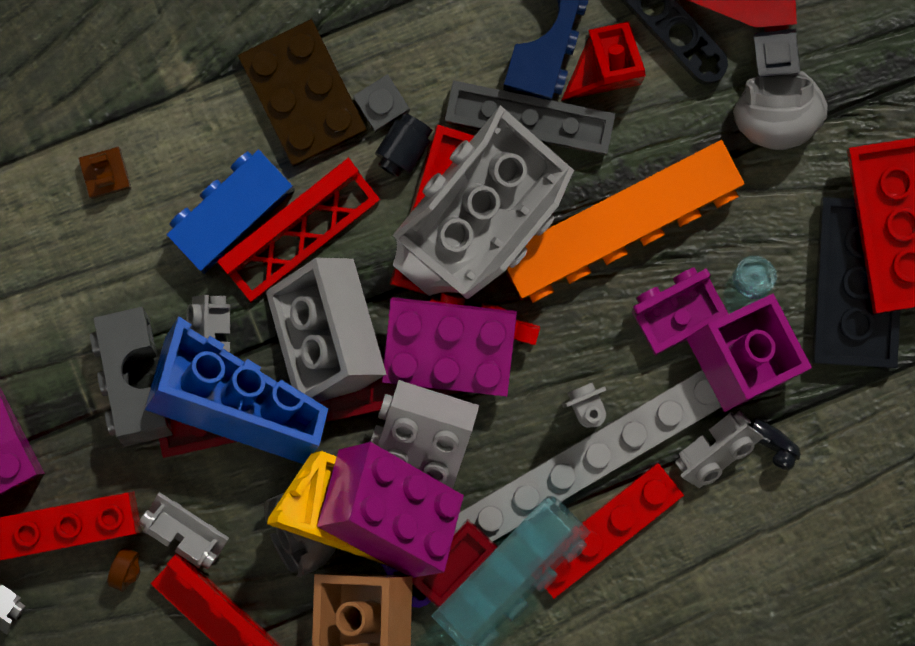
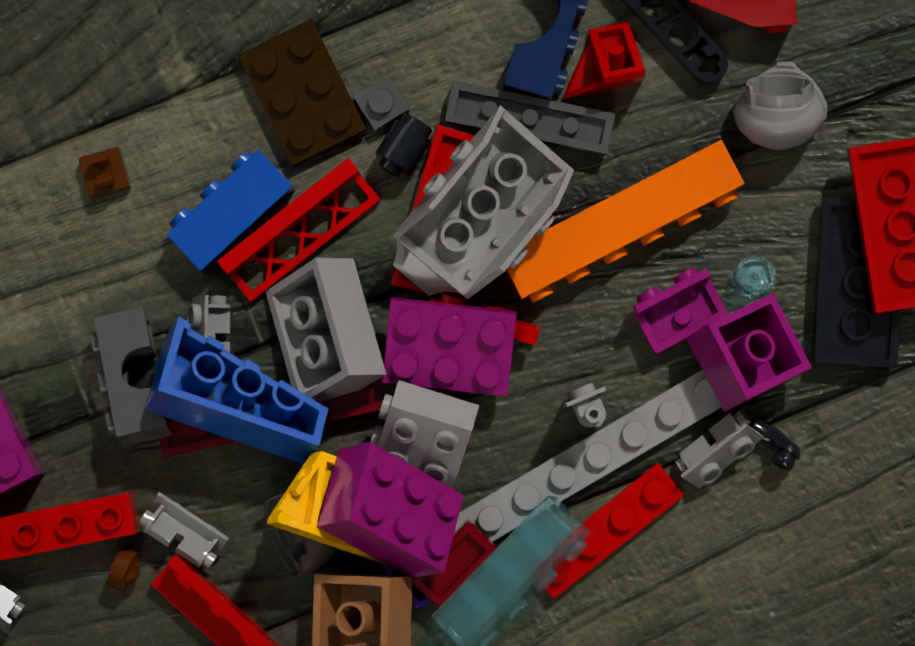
(777, 52): black plate -> none

